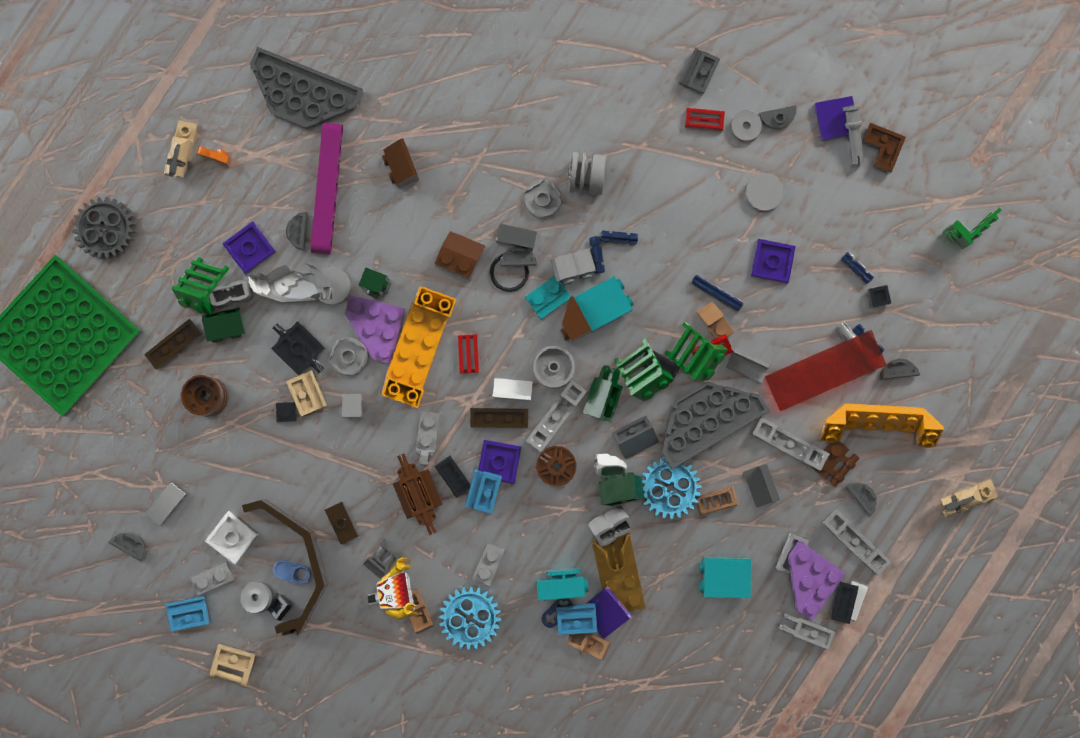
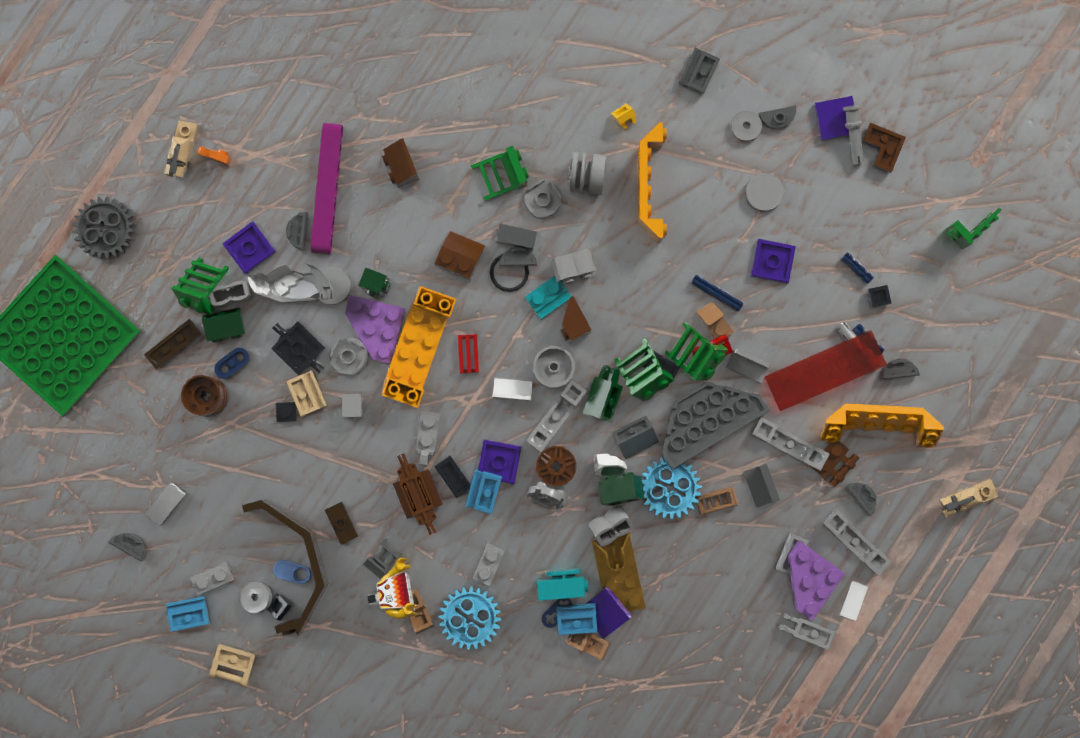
(231, 537): white tile -> none
(232, 363): none -> dark blue plate
(301, 92): dark grey plate -> none
(498, 418): dark brown plate -> none
(515, 173): none -> green plate
(545, 496): none -> light grey plate
(597, 255): dark blue axle -> none
(604, 303): teal brick -> none
(619, 237): dark blue axle -> none
(624, 113): none -> yellow tile
(653, 139): none -> light orange slope
(702, 119): red tile -> none
(725, 577): teal brick -> none
(844, 602): black plate -> none

